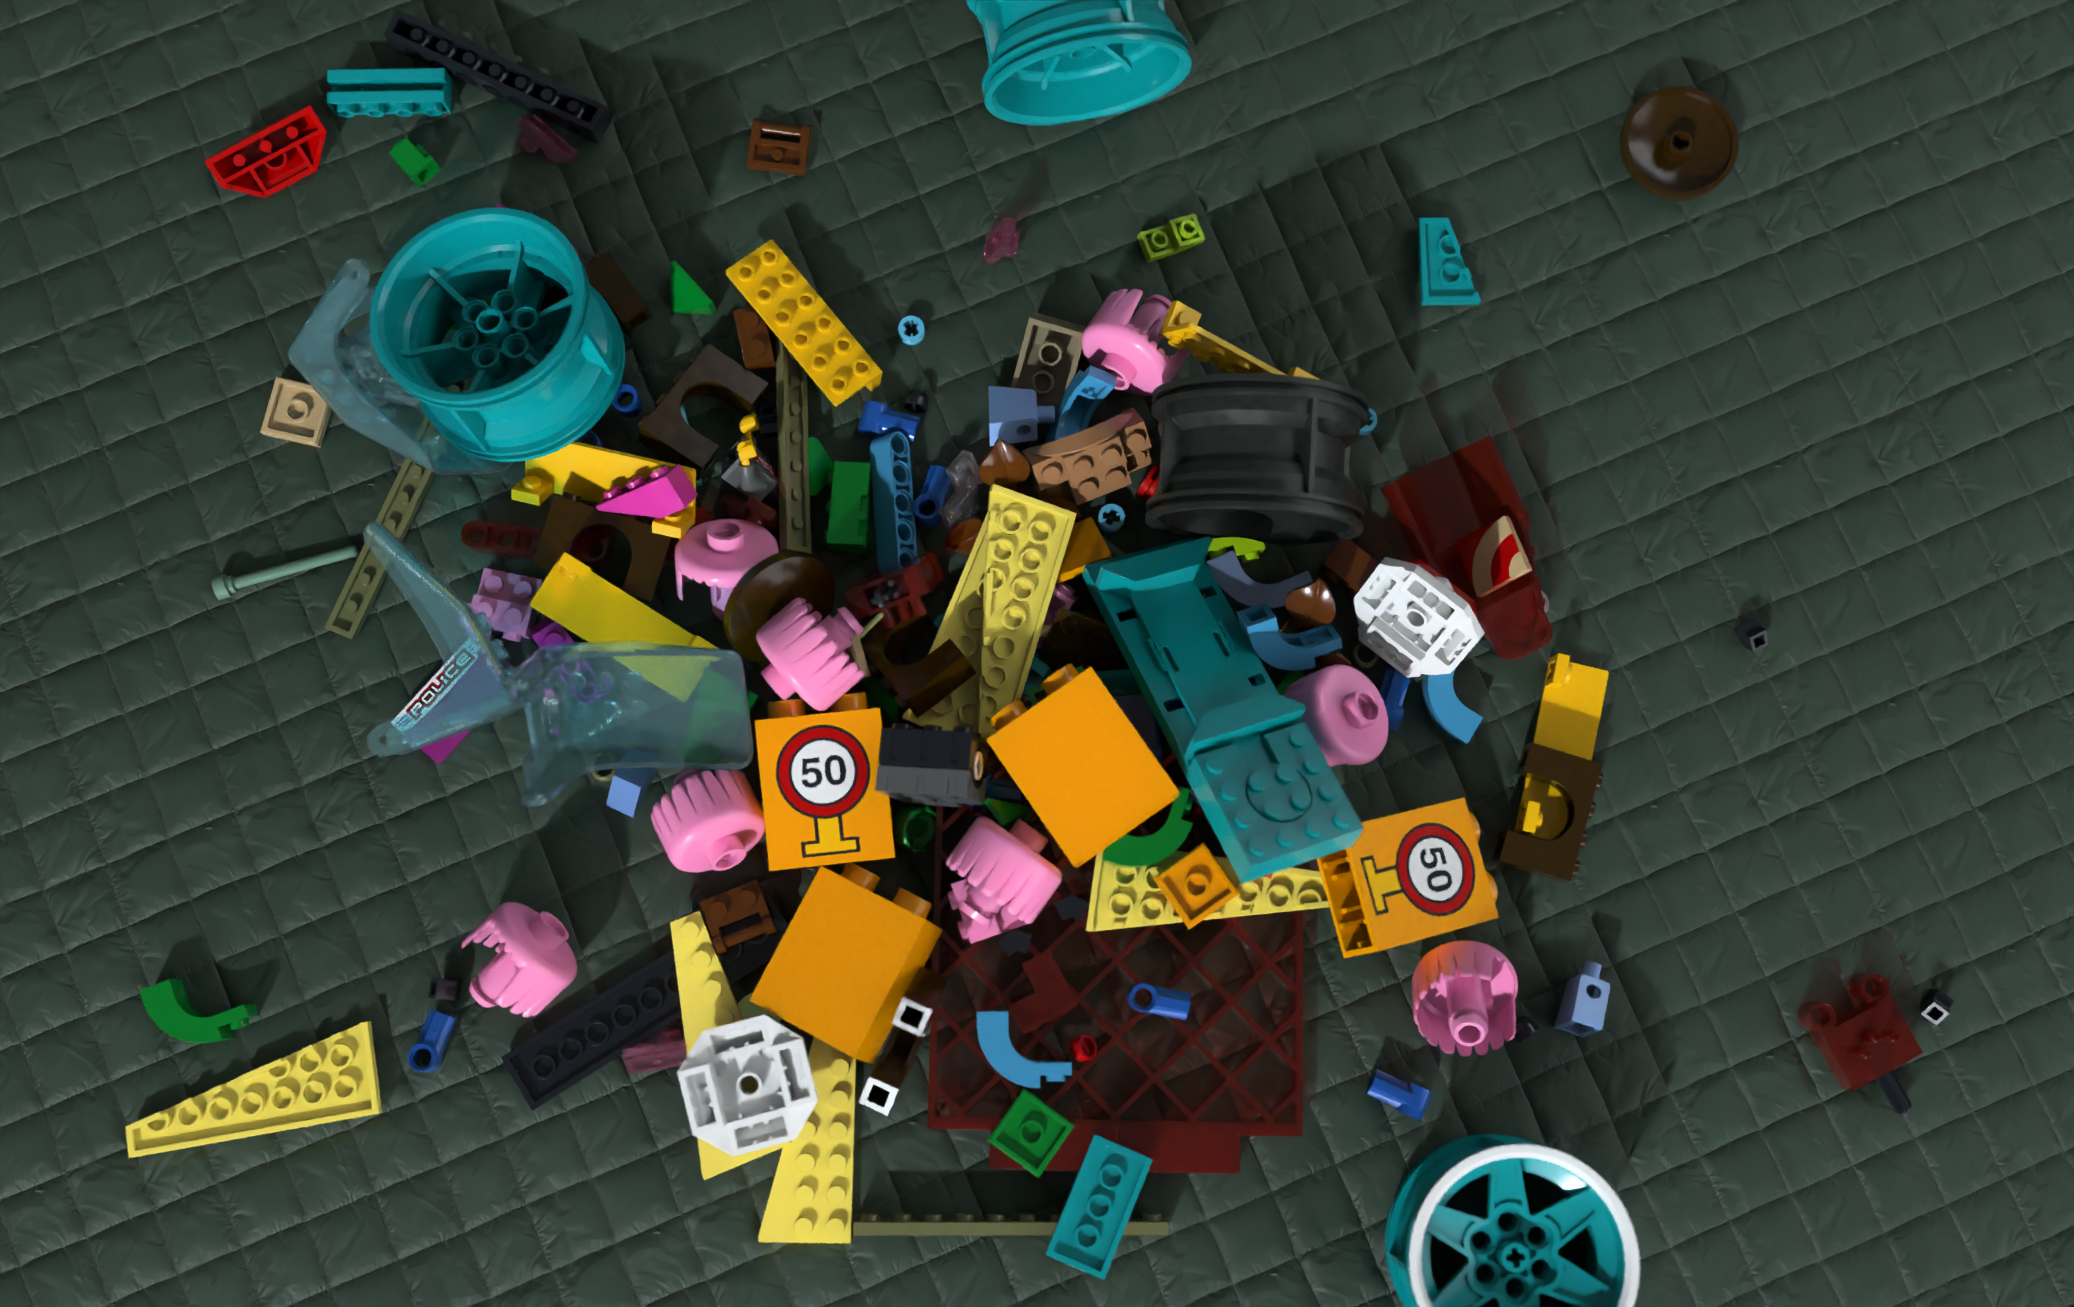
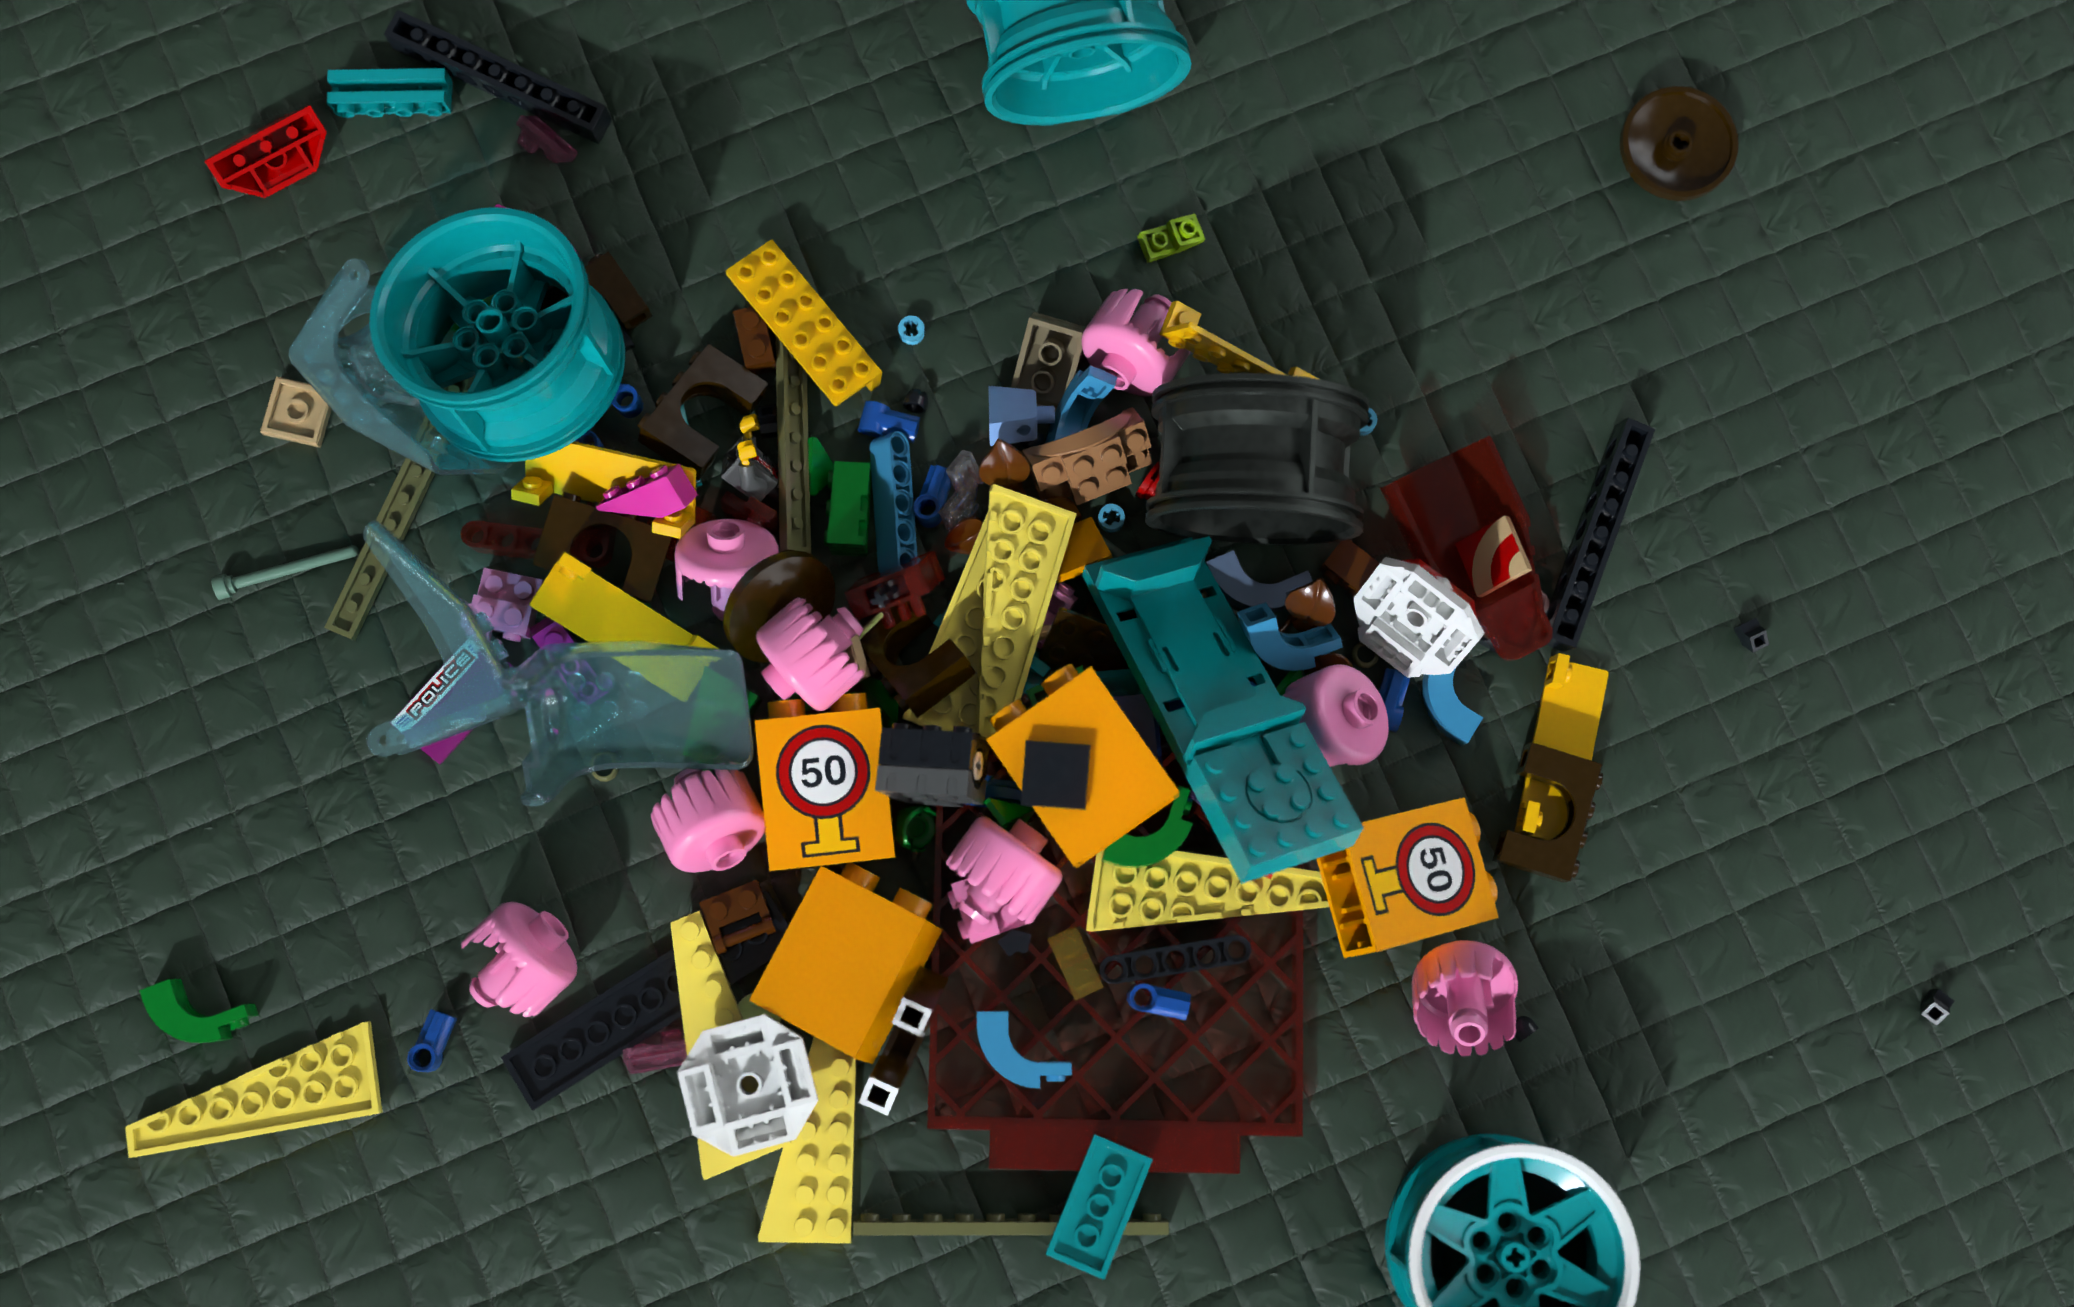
(414, 161): green brick -> none
(445, 989): black piece -> none
(629, 789): medium blue slope -> none
(686, 294): green slope -> none
(776, 154): reddish brown plate -> none
(1001, 241): clear pink hinge -> none
(1031, 1132): green tile -> none
(1050, 998): clear red plate -> none
(1055, 775): none -> black tile
(1071, 907): black piece -> none
(1075, 963): none -> clear yellow slope
(1083, 1048): red hinge -> none
(1189, 954): none -> black beam
(1196, 885): light orange tile -> none
(1244, 548): lime slope -> none
(1405, 1096): blue piece -> none
(1441, 266): teal wing -> none
(1584, 1002): light blue torso -> none
(1597, 532): none -> black brick
(1865, 1041): clear red piece -> none

